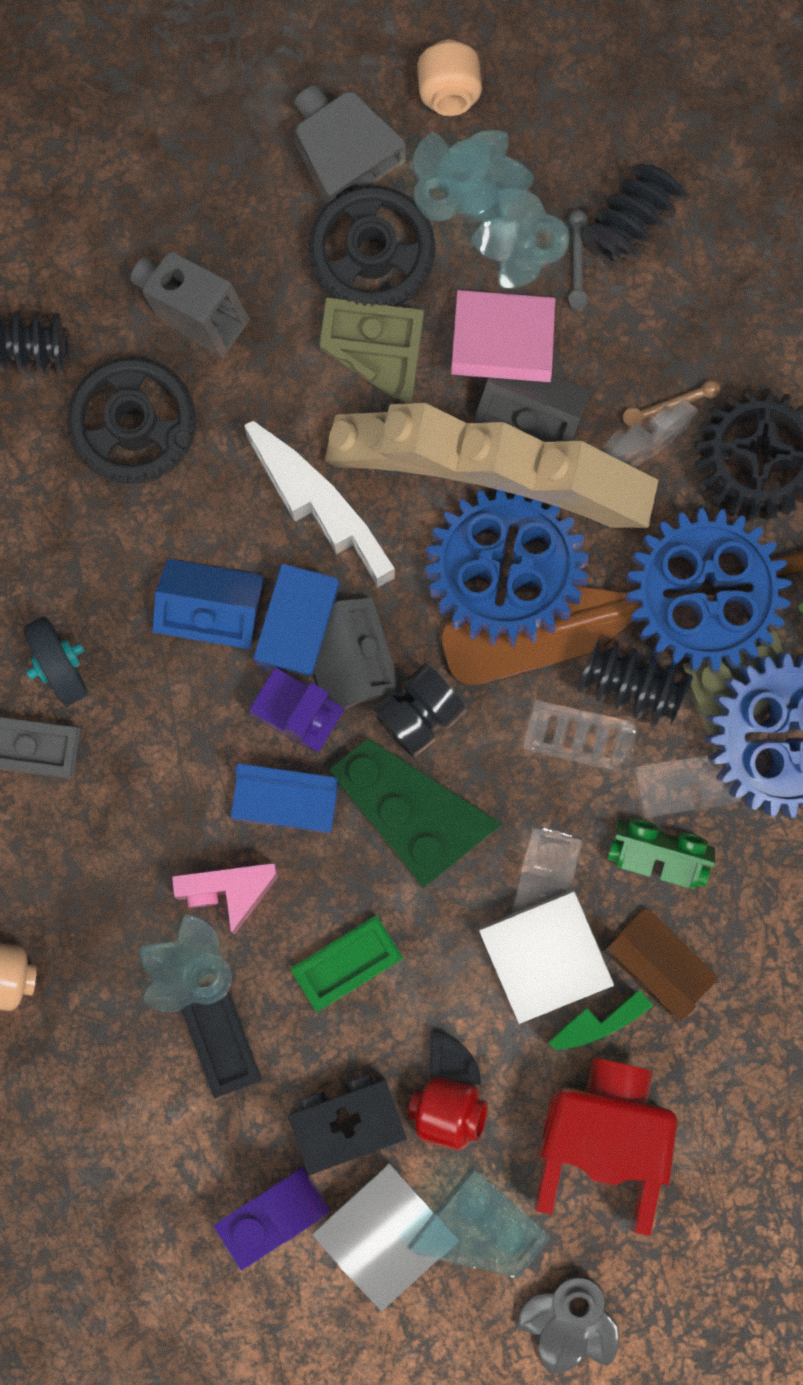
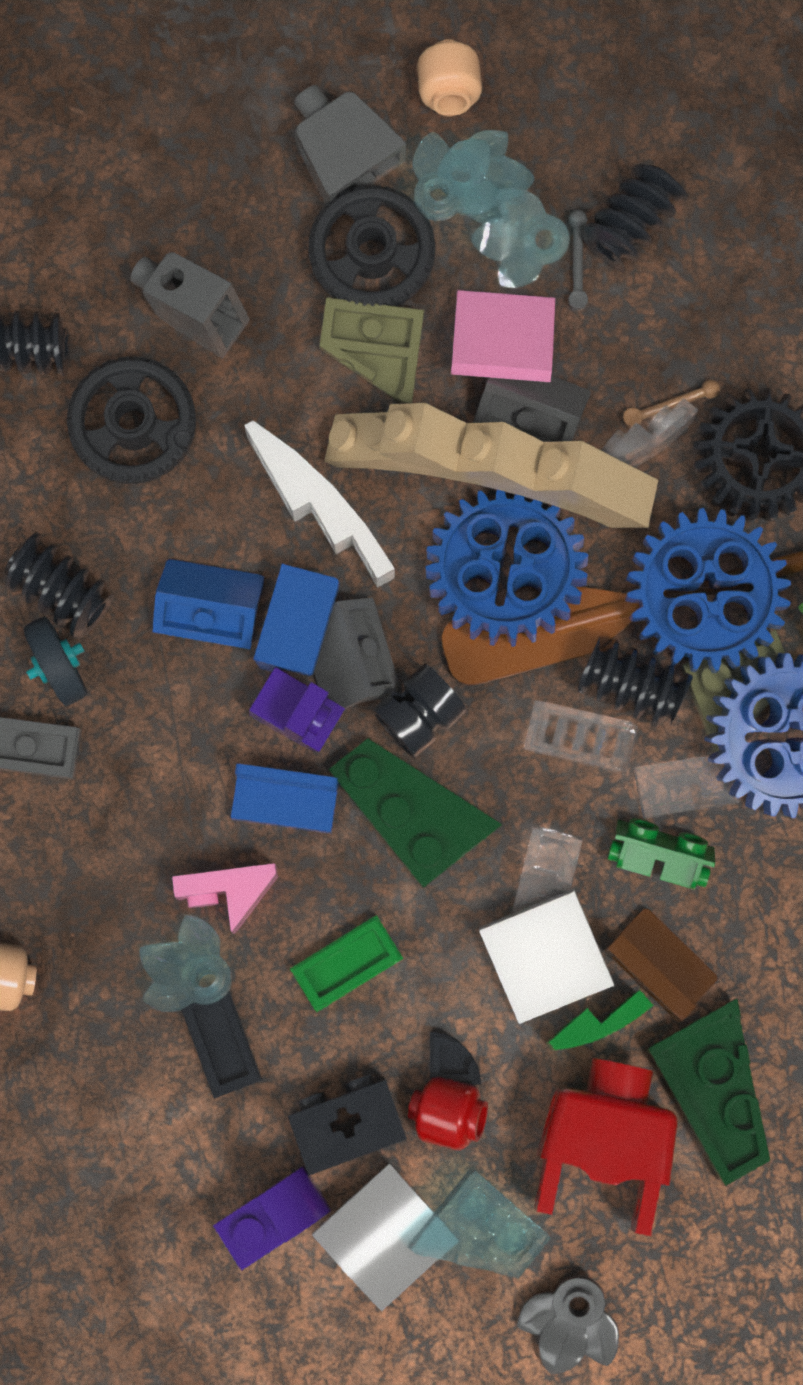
(56, 587): none -> black piece
(715, 1090): none -> dark green wing

